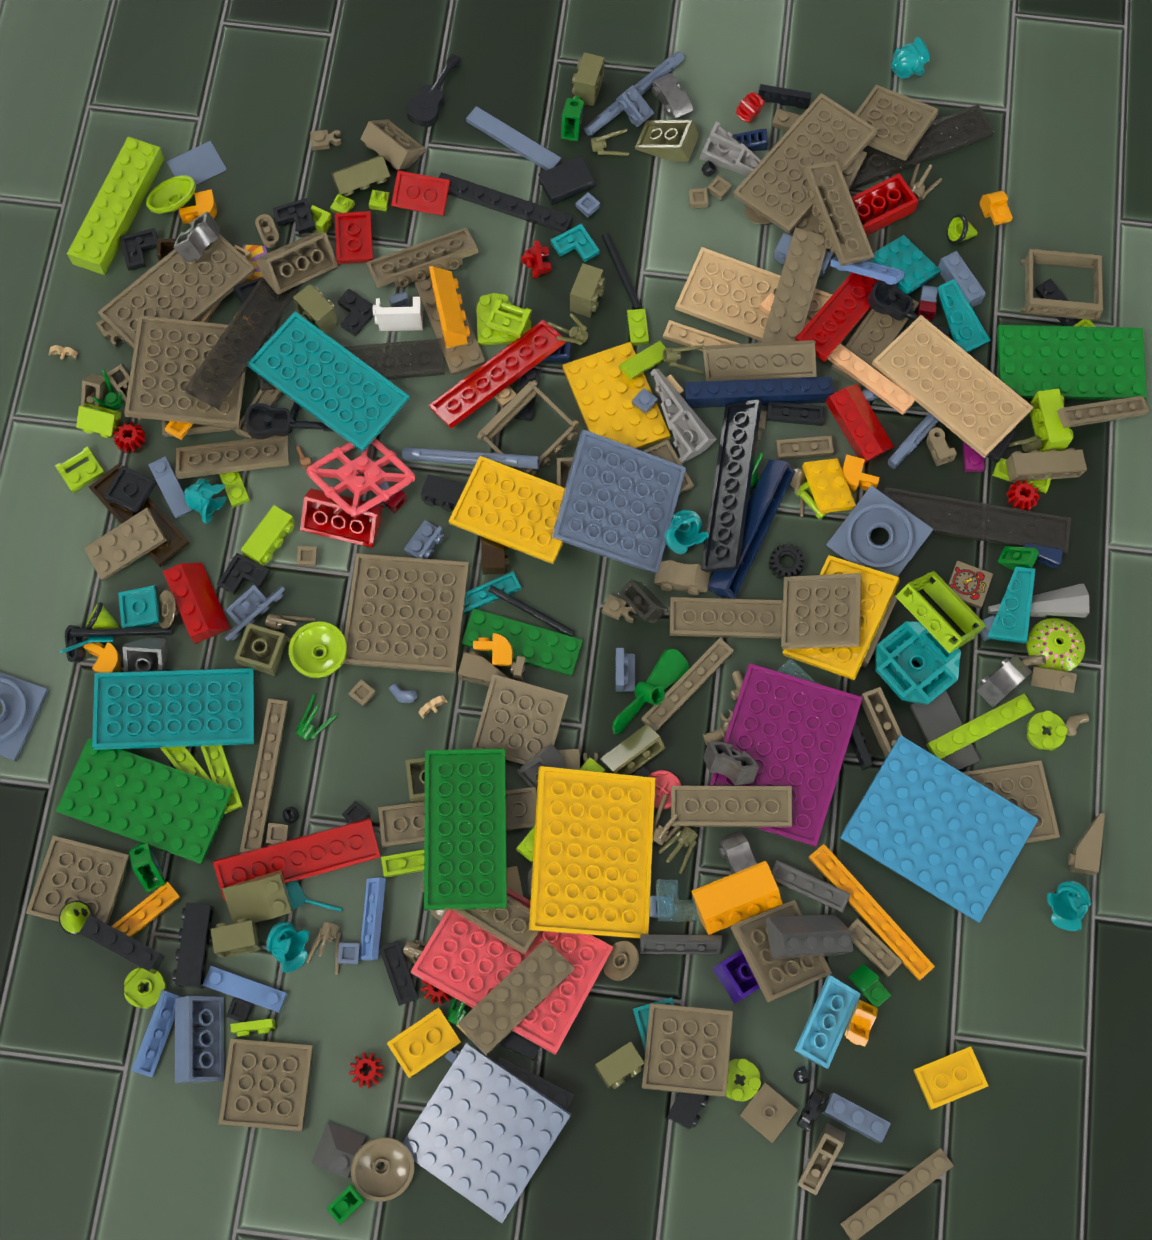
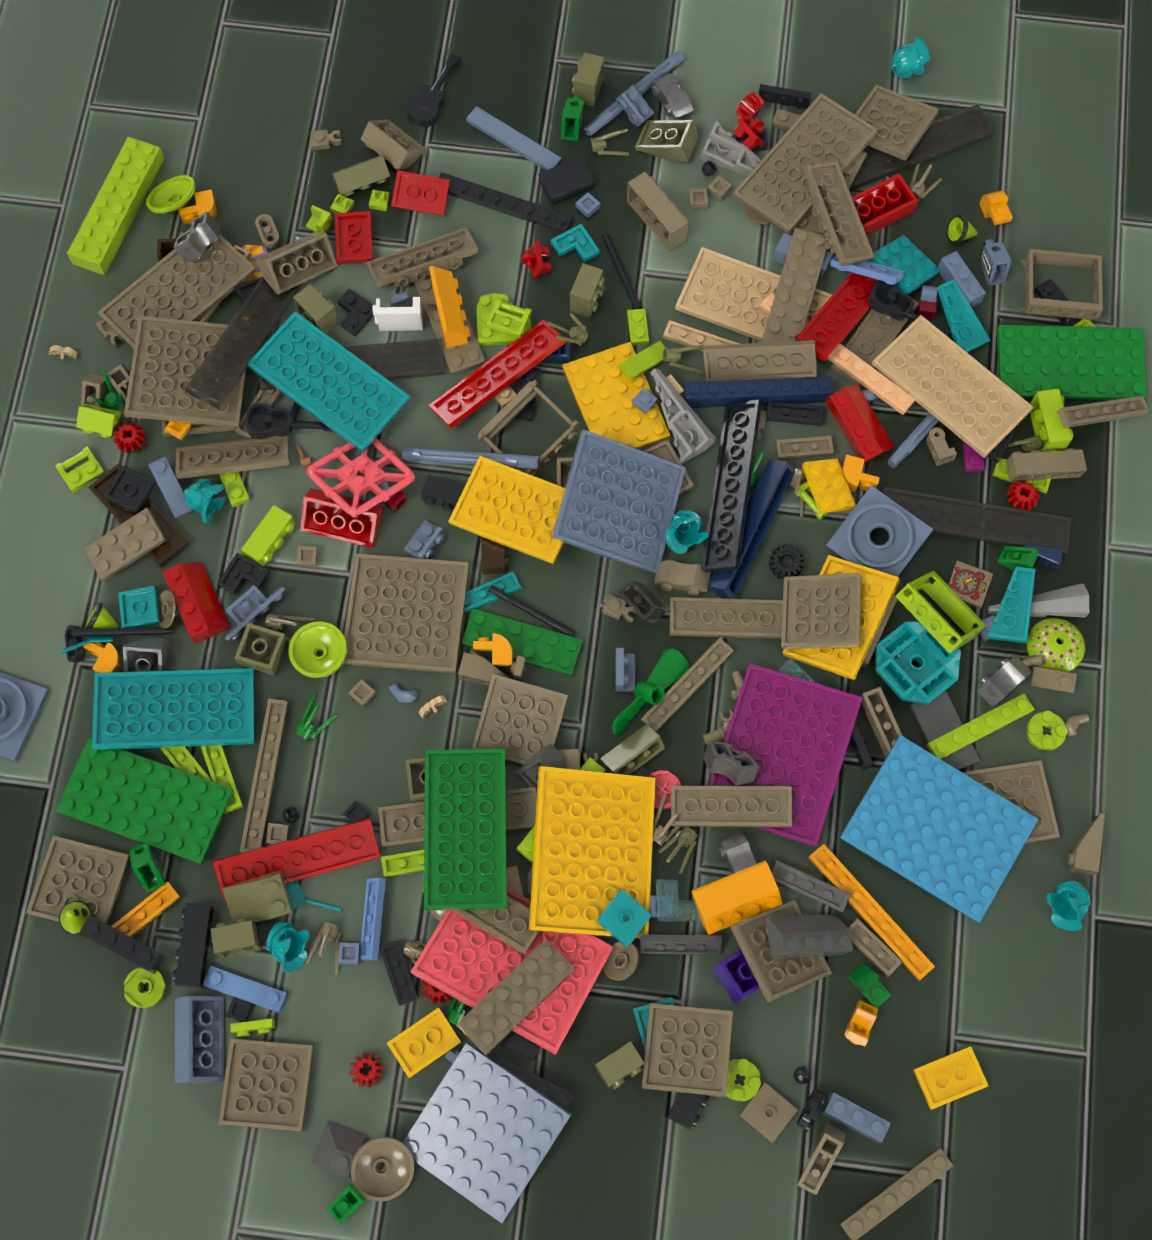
(135, 244): black plate -> none
(156, 1035): medium blue plate -> none
(198, 163): sand blue sticker -> none
(296, 211): black plate -> none
(623, 918): none -> teal plate
(657, 211): none -> dark tan brick
(752, 130): none -> red hips
(827, 1022): medium azure slope -> none
(995, 262): none -> sand blue torso

